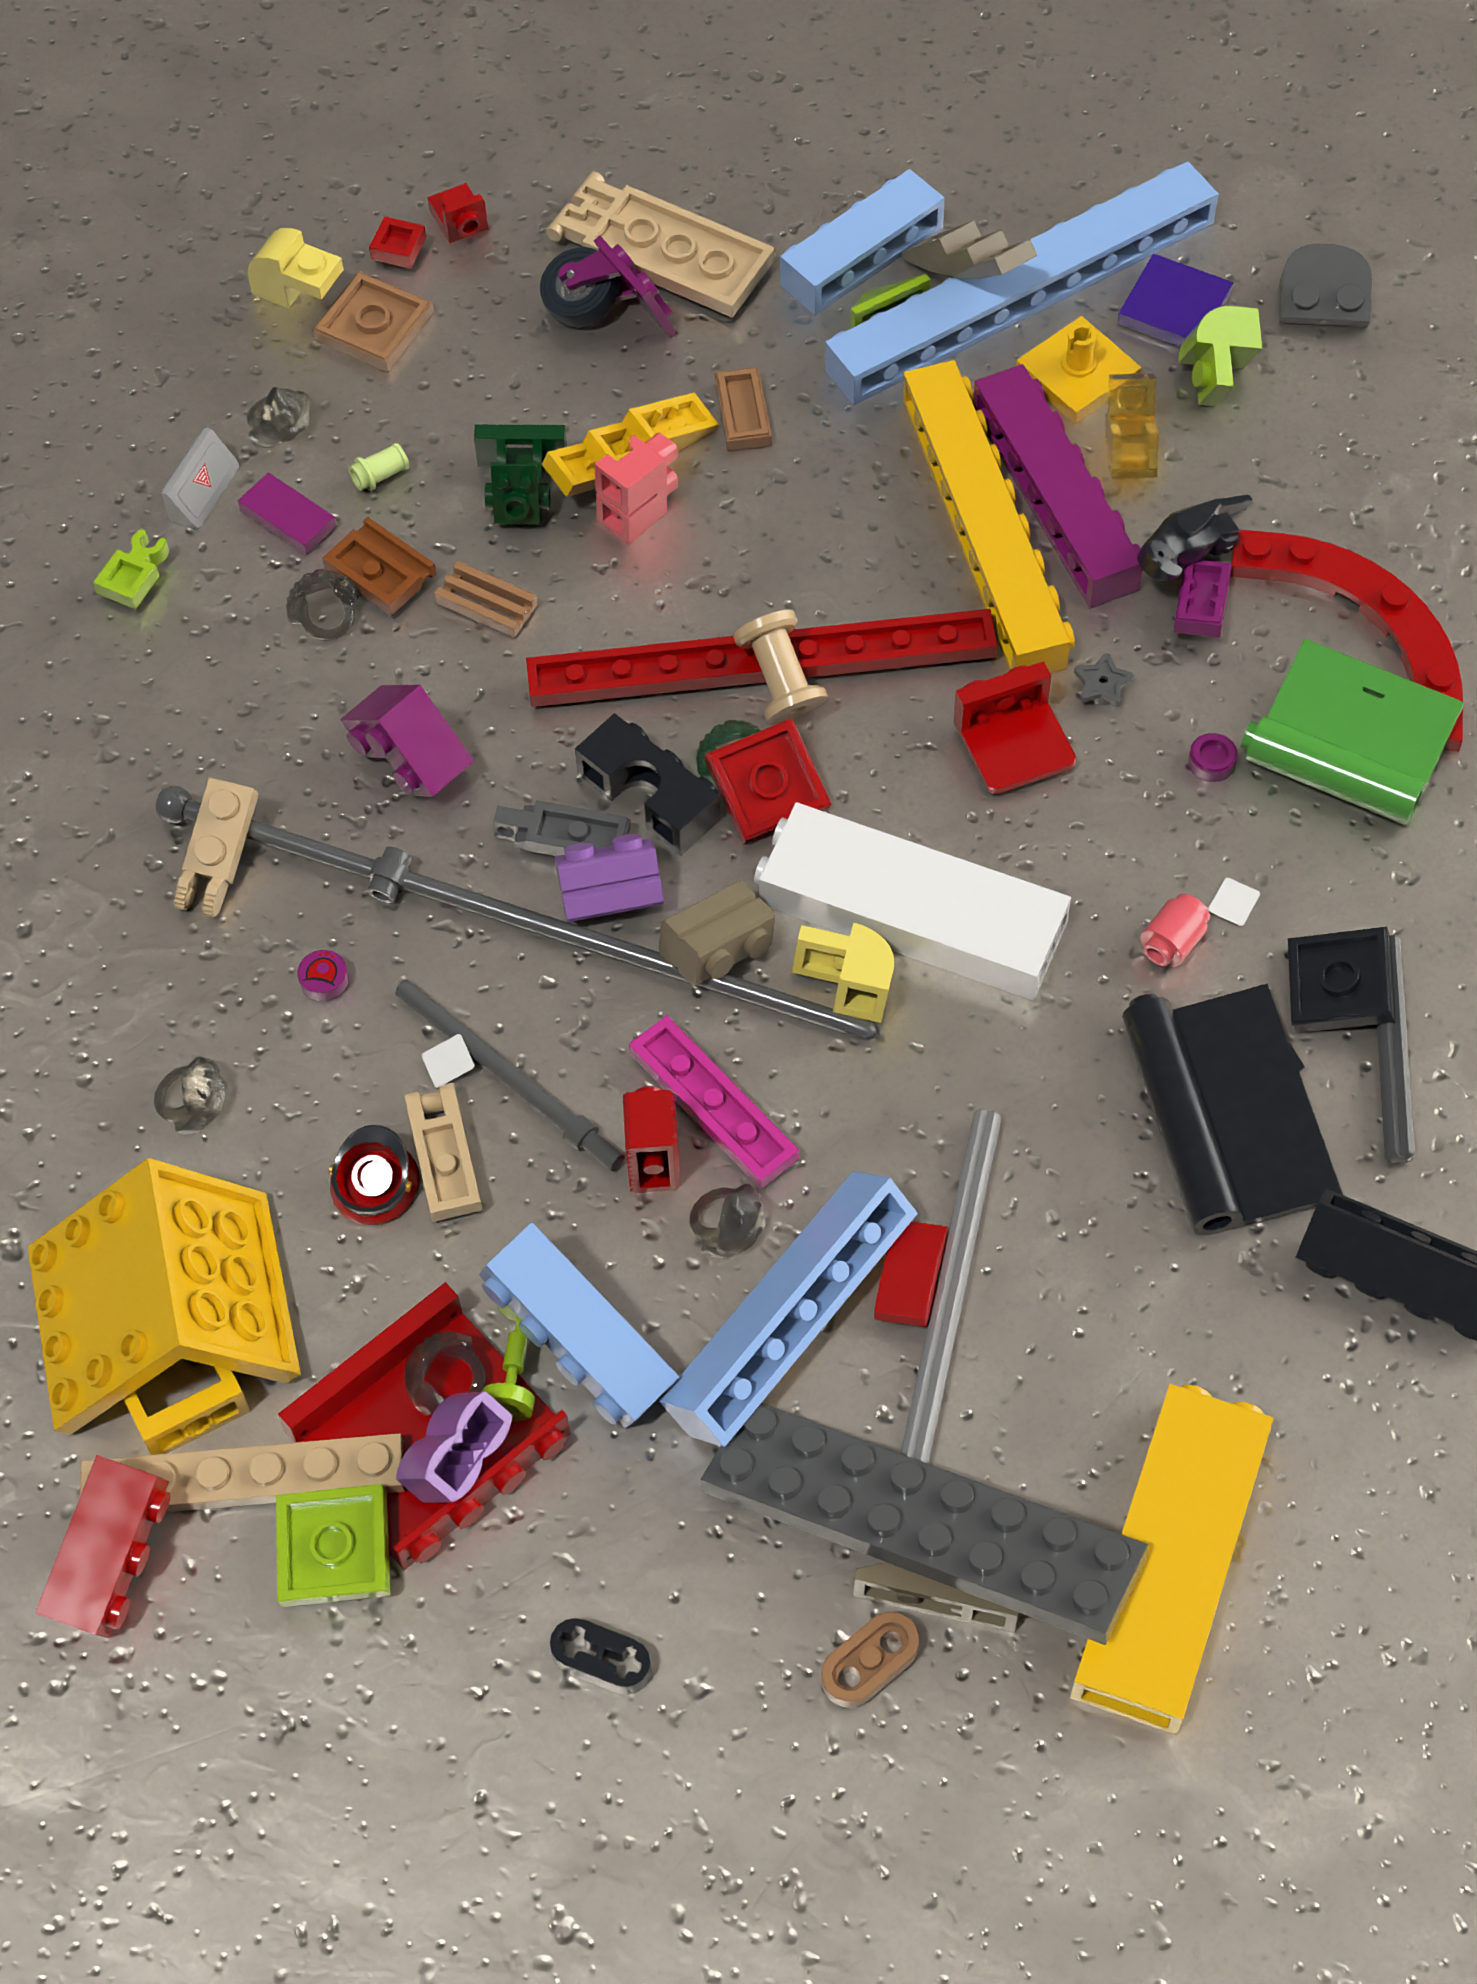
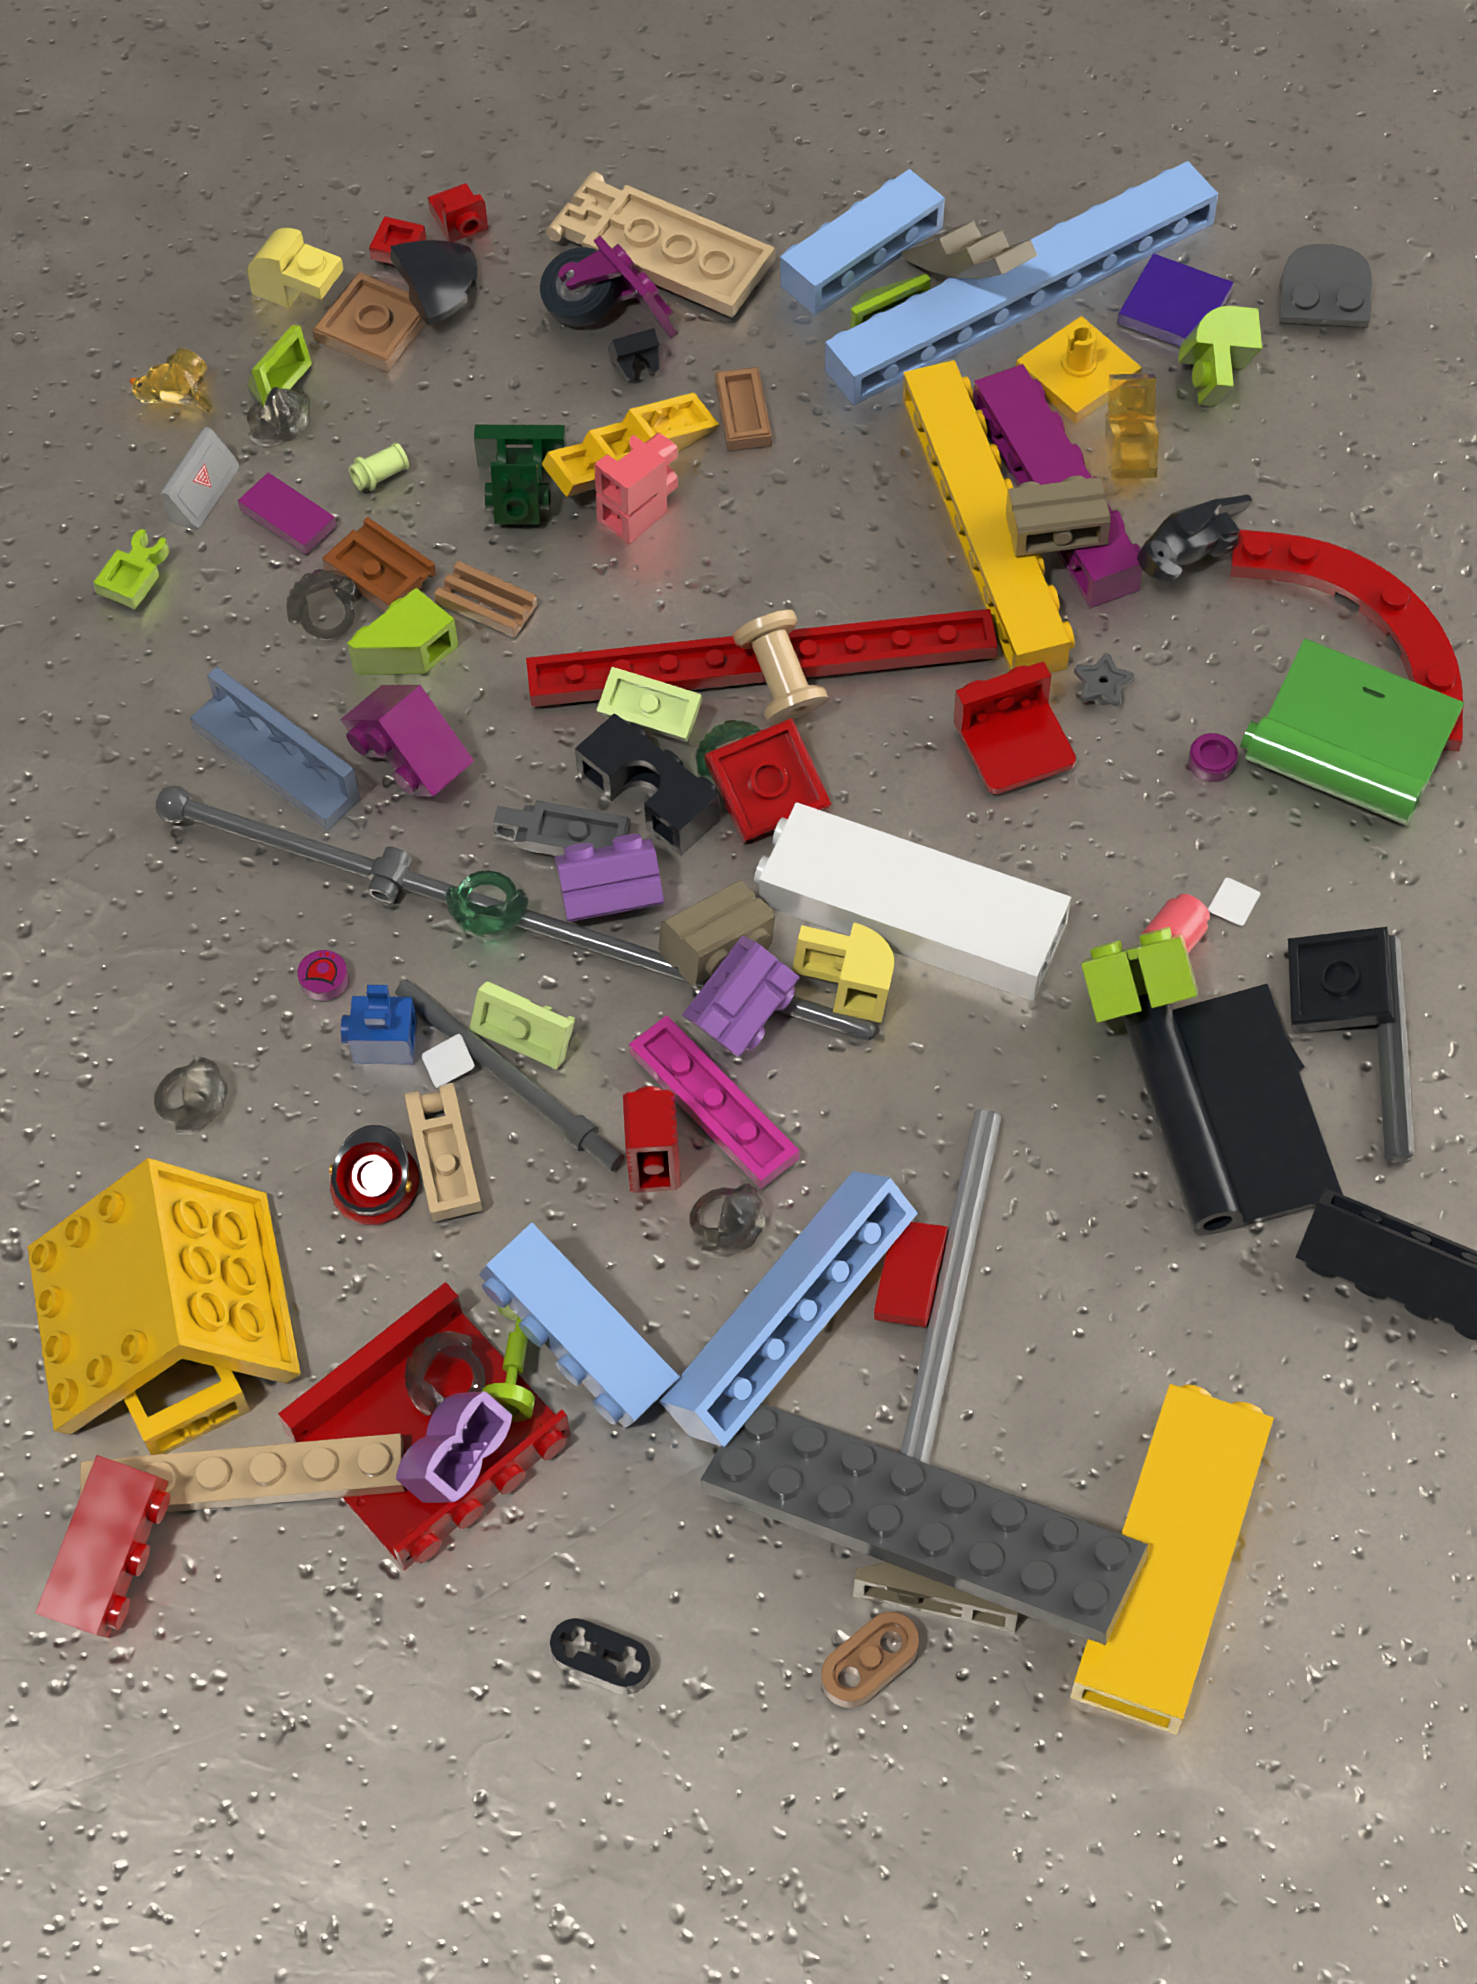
(174, 382): none -> clear yellow animal
(216, 844): tan hinge -> none
(276, 751): none -> sand blue fence
(280, 365): none -> lime slope
(332, 1545): lime plate -> none
(380, 1028): none -> blue brick
(404, 639): none -> lime slope
(436, 276): none -> black brick
(489, 921): none -> clear green piece
(521, 1024): none -> yellowish green plate
(638, 345): none -> black tile
(650, 704): none -> yellowish green plate
(742, 997): none -> medium lavender brick
(1057, 515): none -> dark tan brick
(1153, 968): none -> lime piece
(1202, 598): magenta plate -> none

